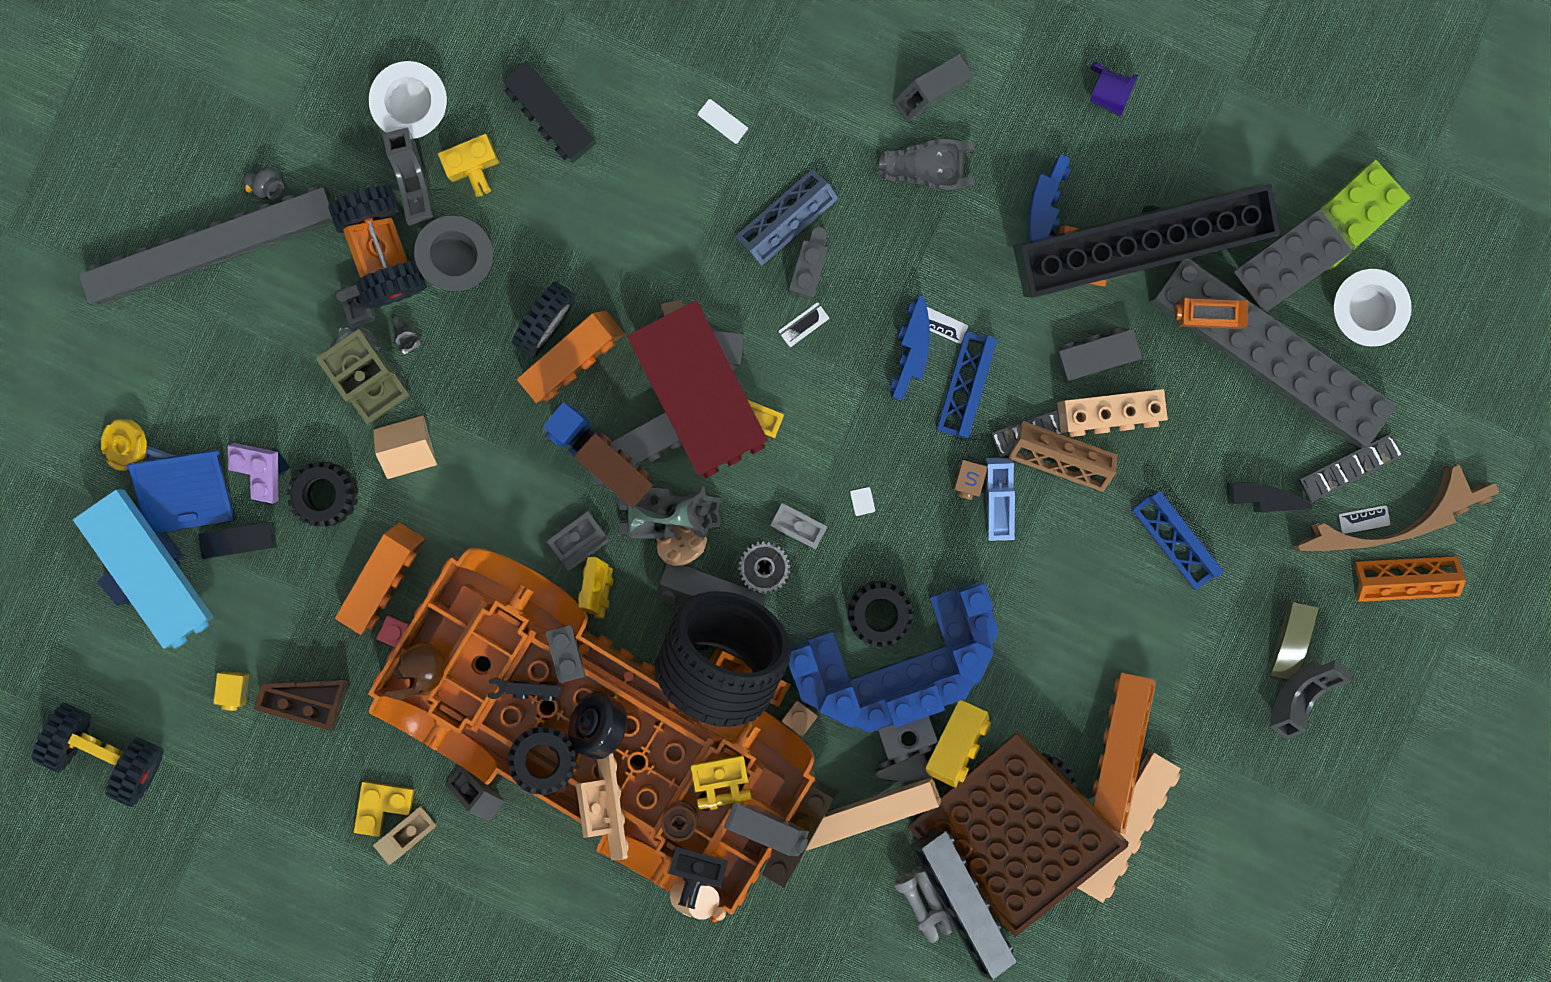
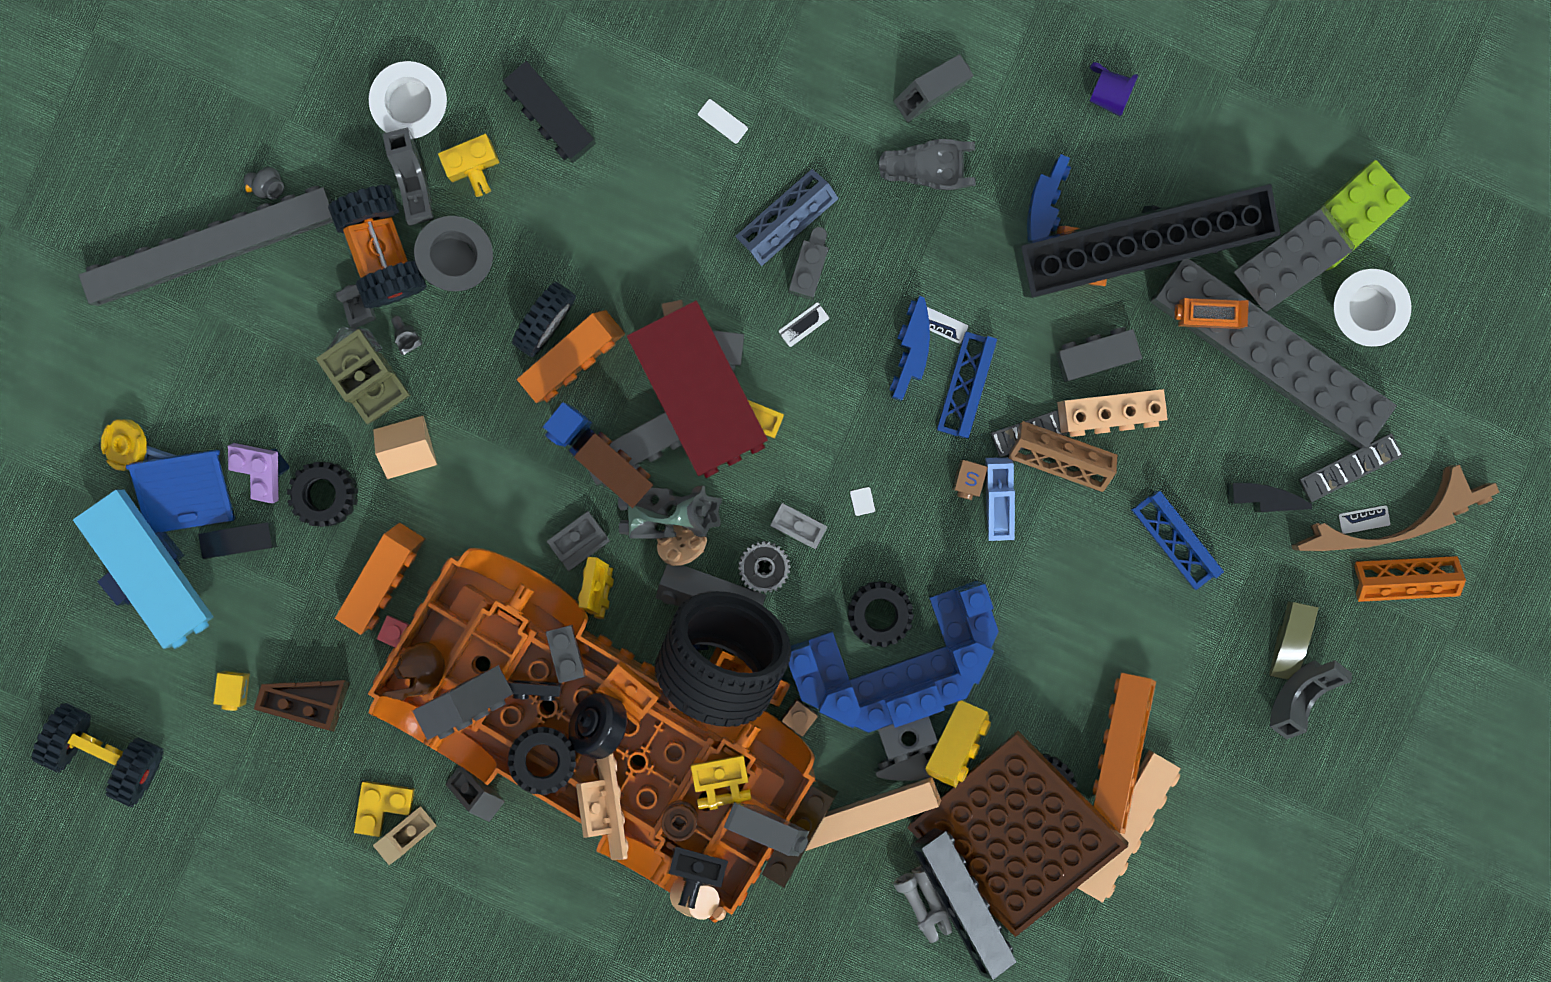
(462, 703): none -> dark grey brick
(631, 690): none -> orange plate

